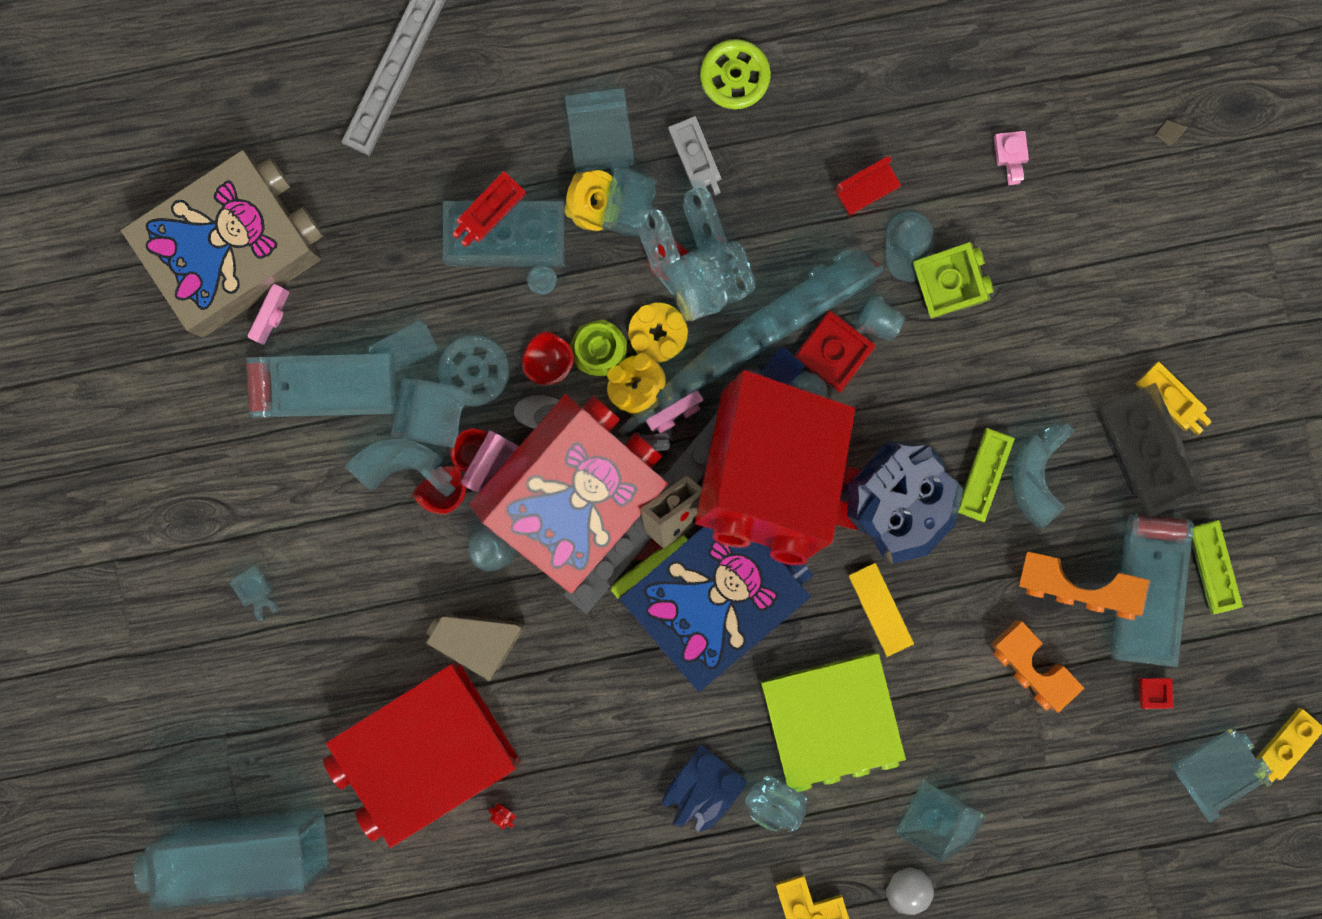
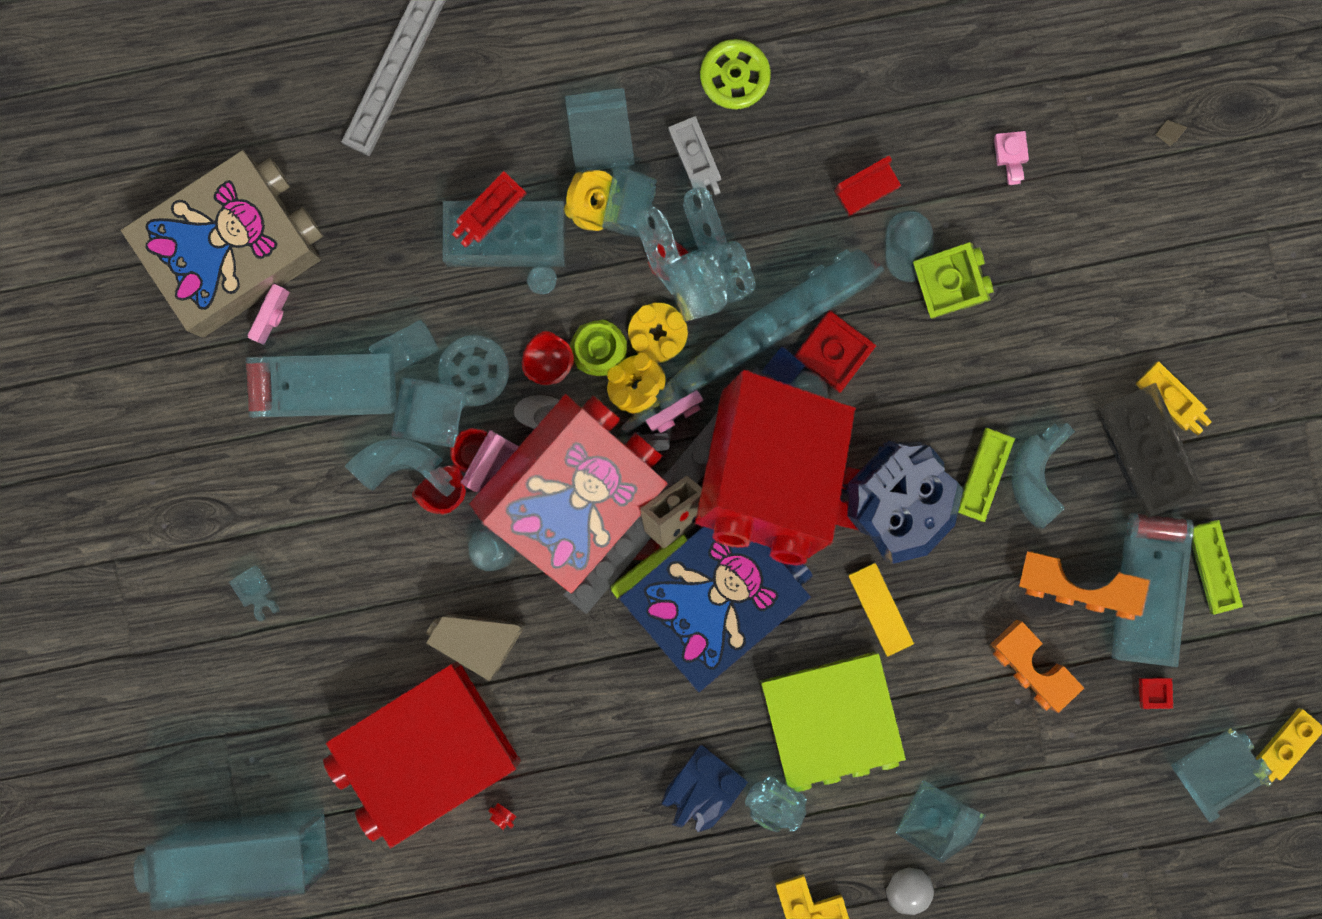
(880, 319): clear light blue piece -> none

